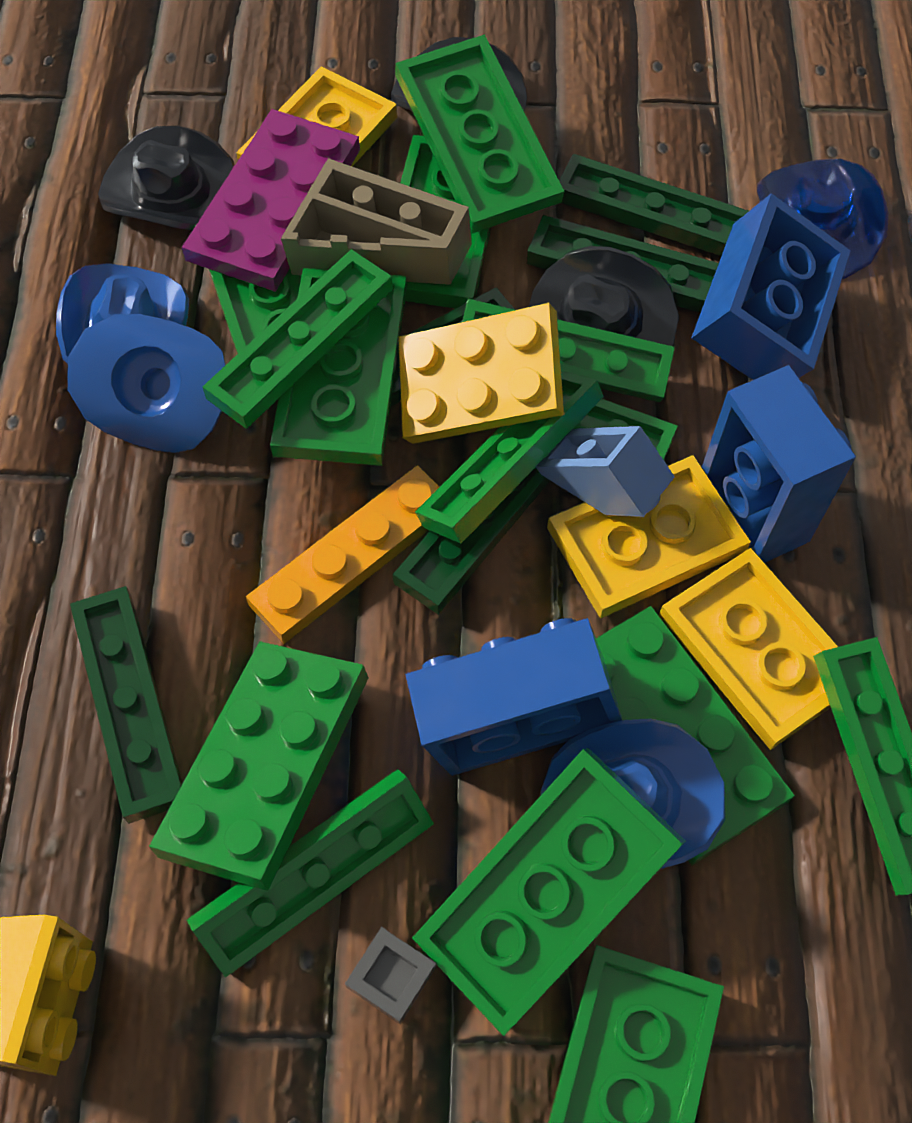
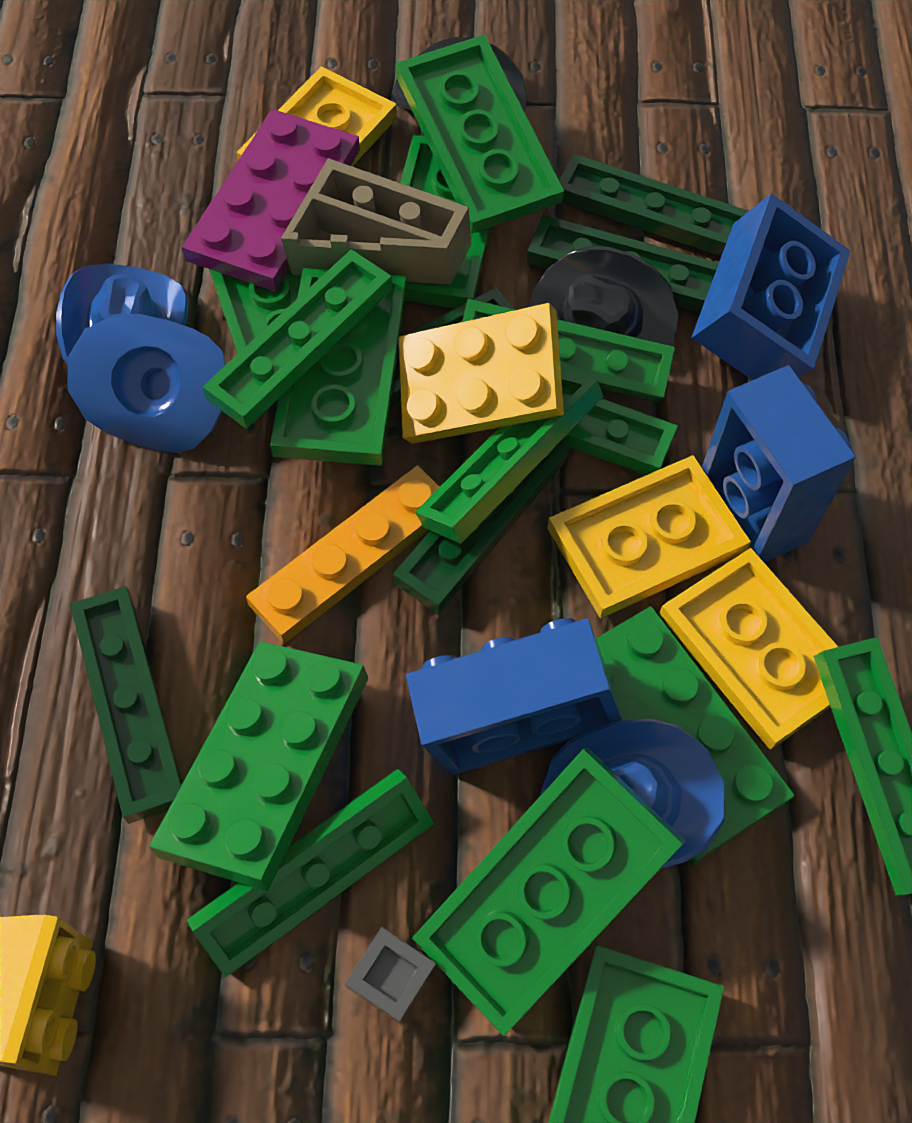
(166, 176): black hat -> none
(609, 469): medium blue slope -> none
(839, 200): clear blue hat -> none

